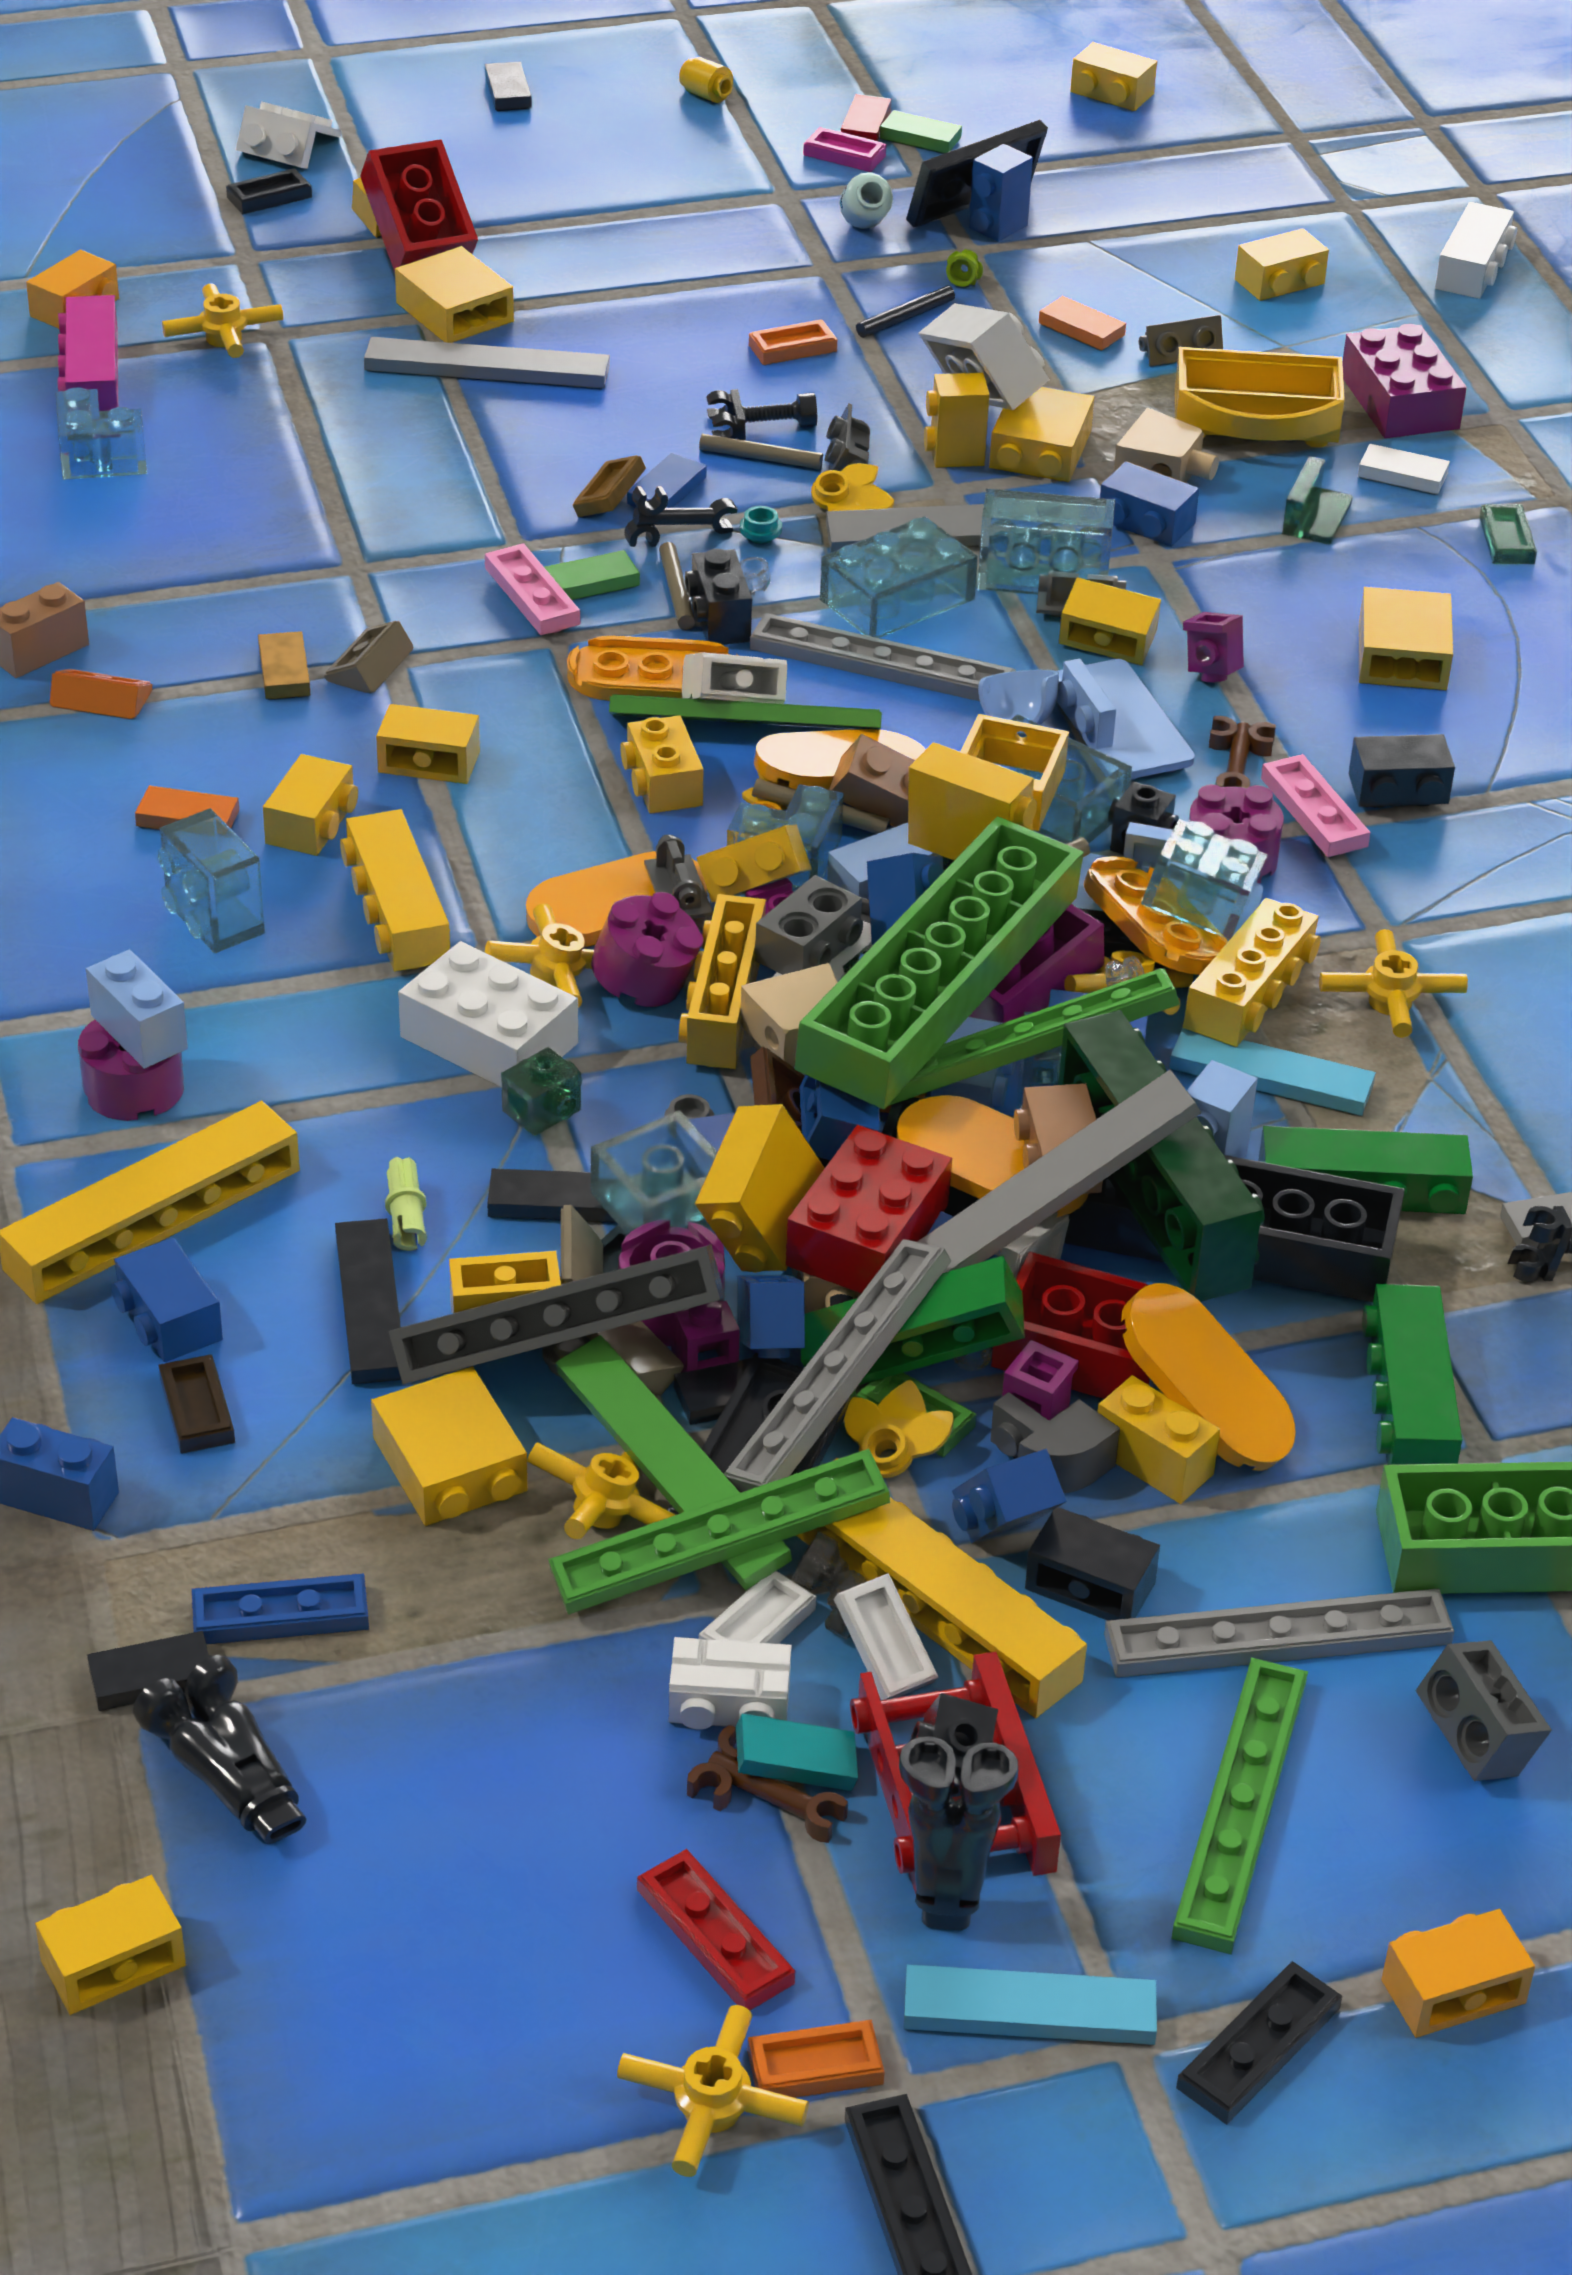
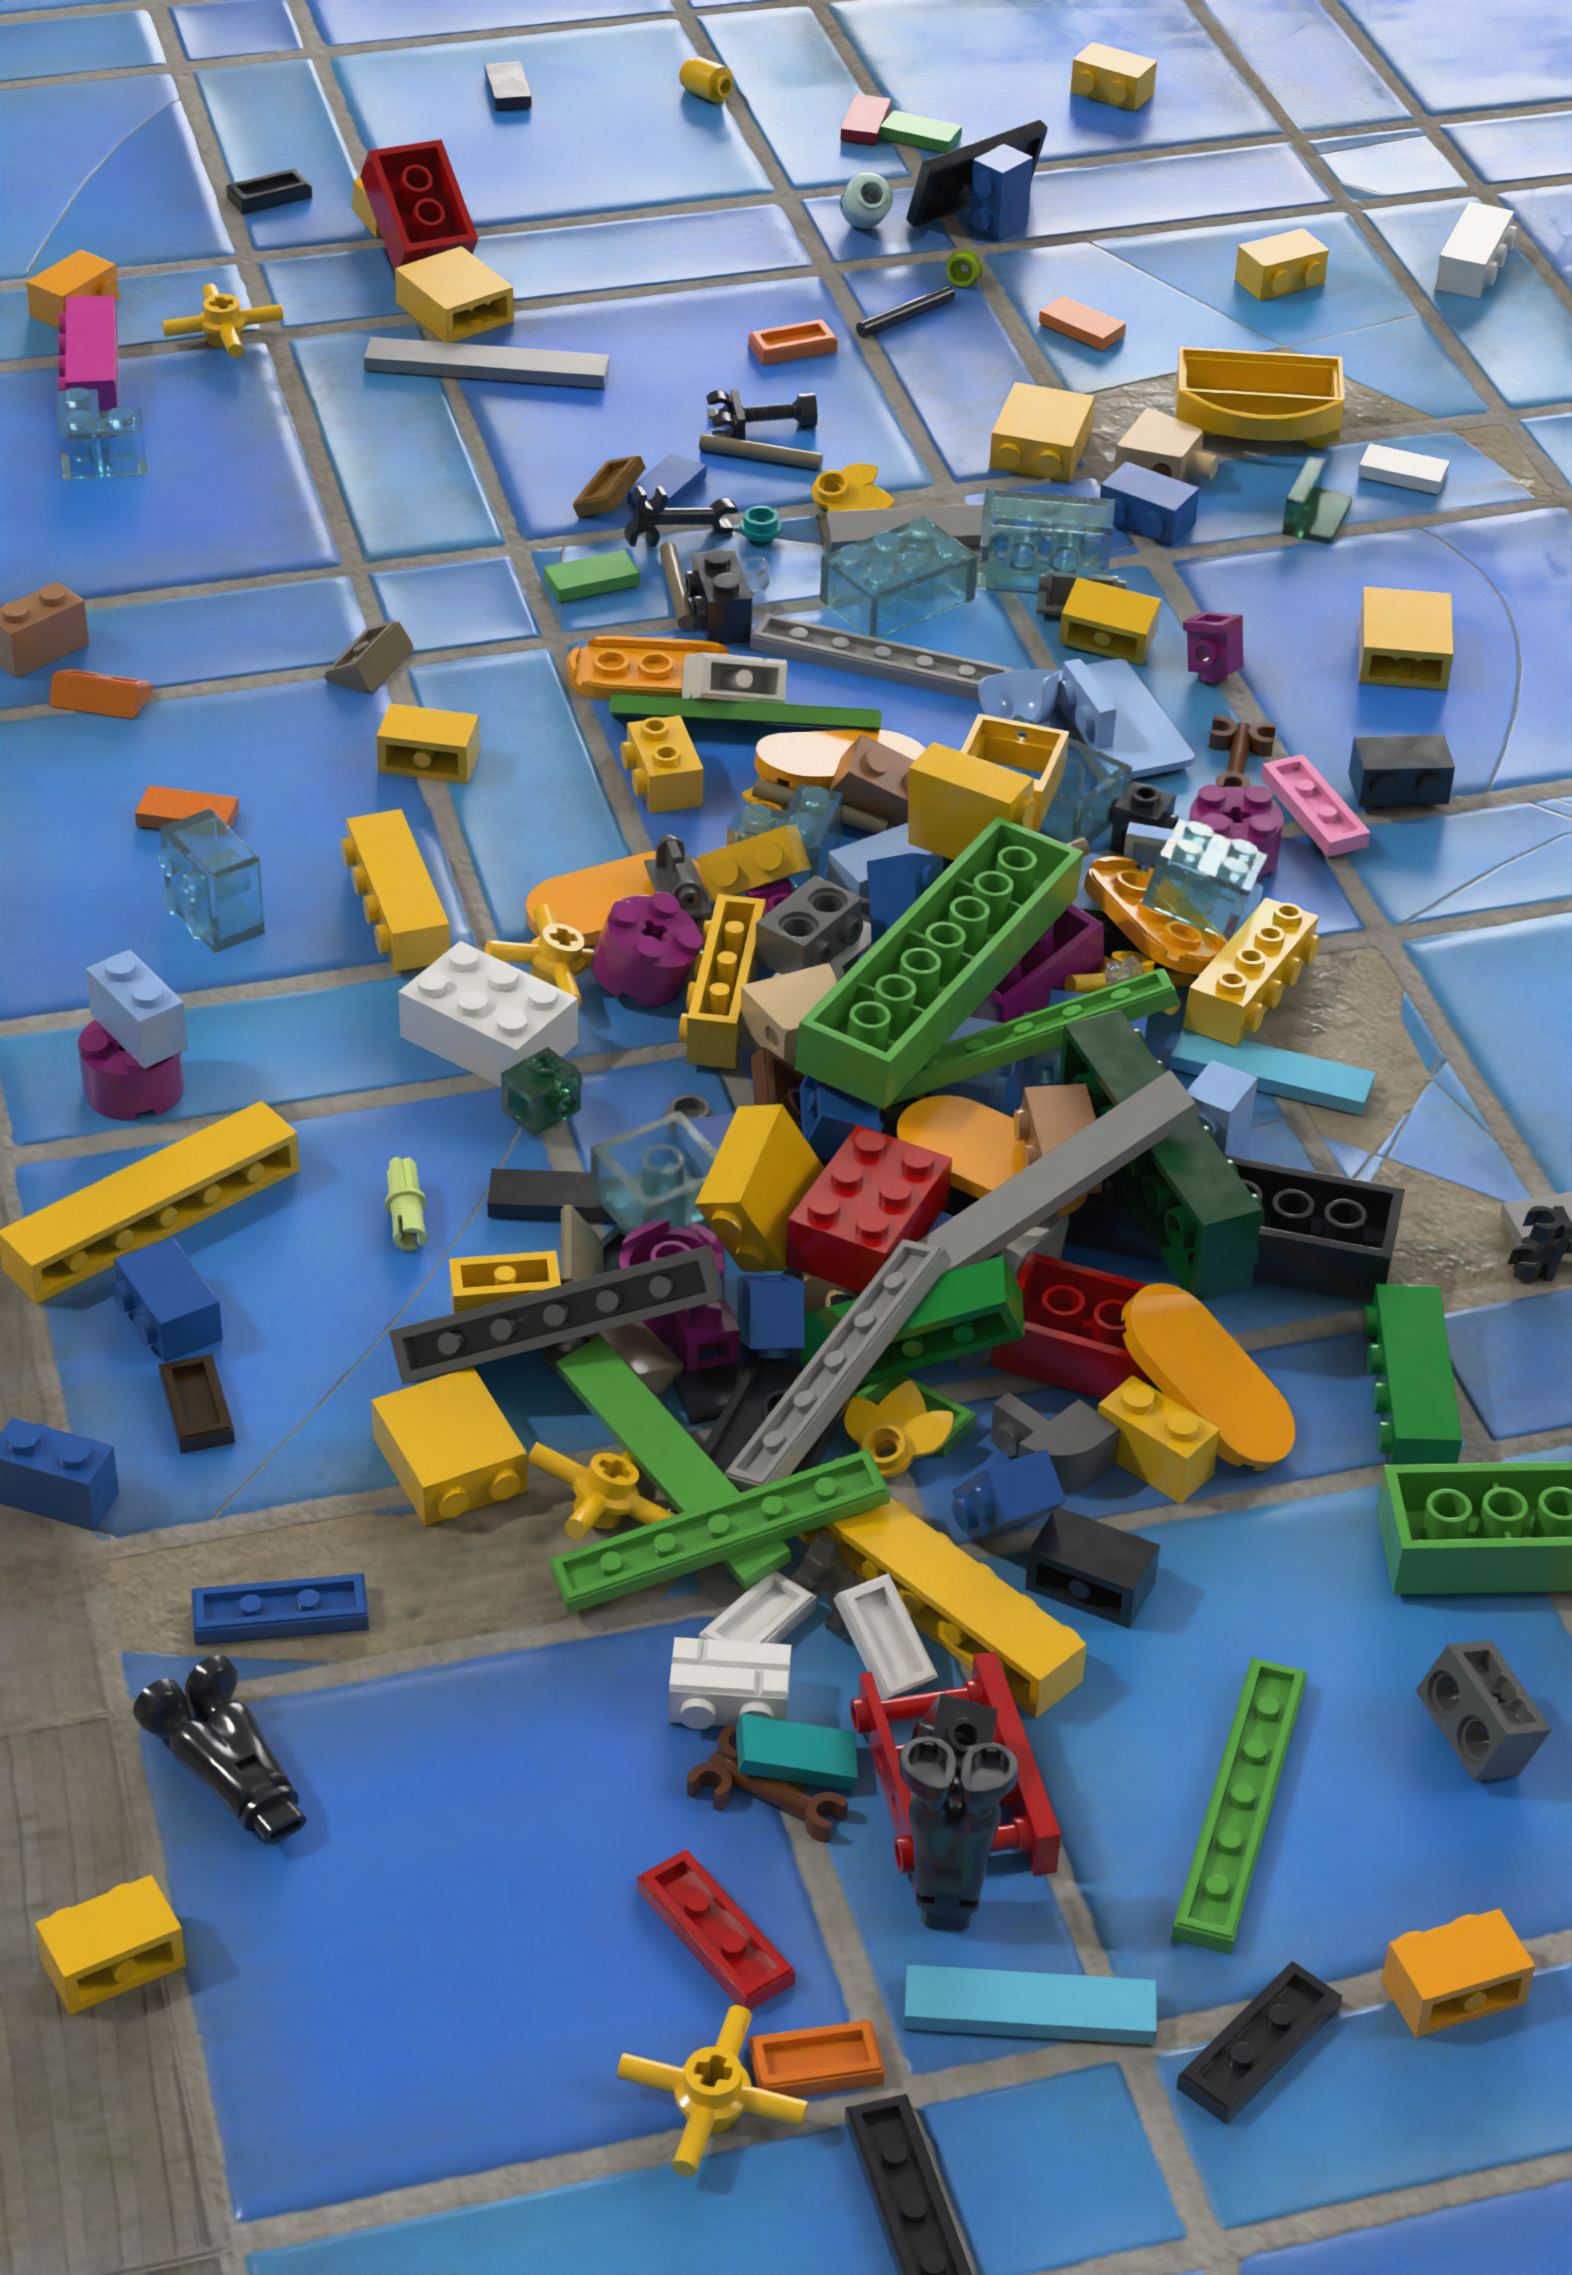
(126, 1671): black tile -> none
(281, 133): white bracket -> none
(284, 665): pearl gold tile -> none
(309, 804): yellow brick -> none
(368, 1298): black tile -> none
(532, 589): bright pink plate -> none
(844, 149): dark pink tile -> none
(848, 441): dark grey hinge -> none
(958, 420): yellow brick -> none
(987, 343): white brick -> none
(1041, 1379): magenta brick -> none
(1164, 339): dark grey hinge -> none
(1278, 1632): light grey tile -> none
(1393, 983): yellow bar -> none
(1403, 381): magenta brick -> none
(1427, 1165): green brick -> none
(1507, 534): clear green tile -> none

